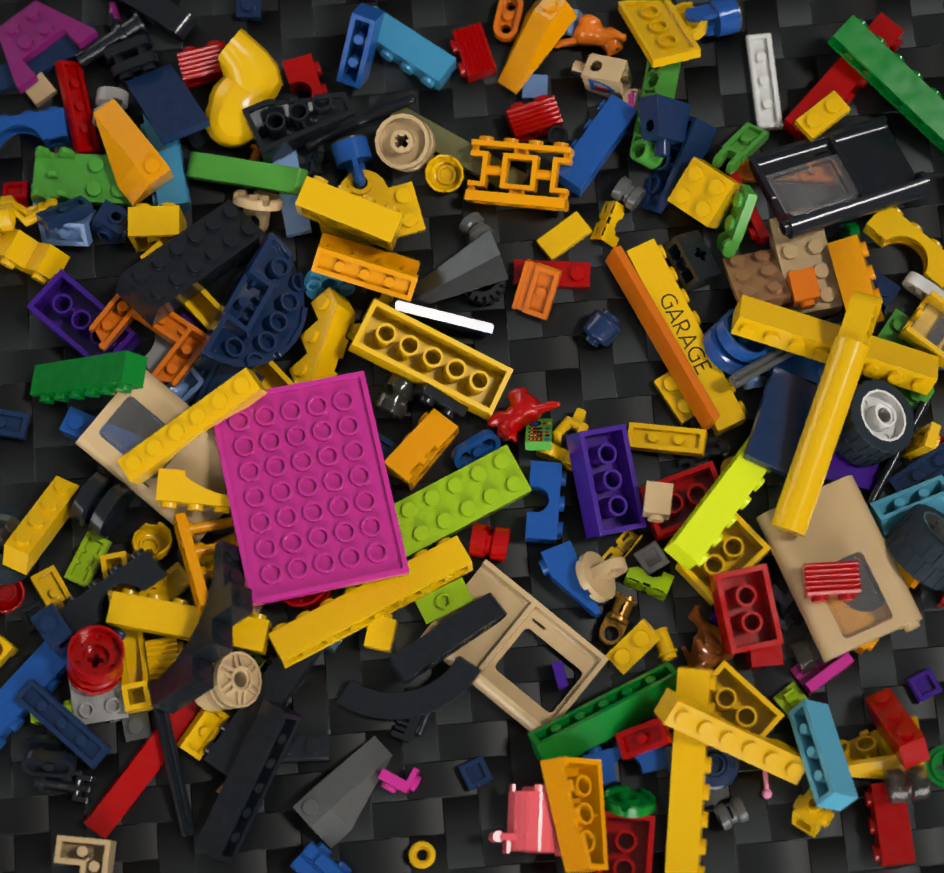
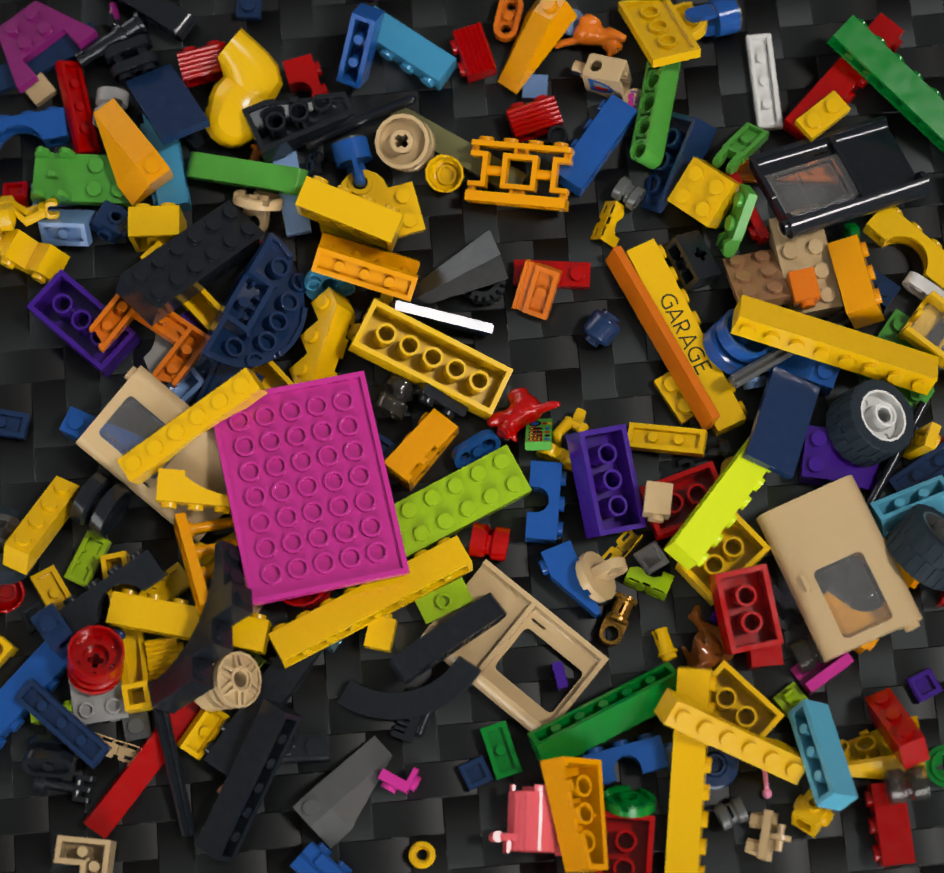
(64, 213): dark blue plate -> none
(89, 377): green brick -> none
(122, 750): none -> tan piece
(154, 537): yellow hair -> none
(474, 226): dark grey wheel -> none
(501, 750): none -> green plate
(564, 236): yellow tile -> none
(633, 646): yellow plate -> none
(643, 738): red panel -> none
(663, 122): dark blue torso -> none
(767, 824): none -> tan hips
(827, 415): yellow piece -> none
(831, 581): red brick -> none

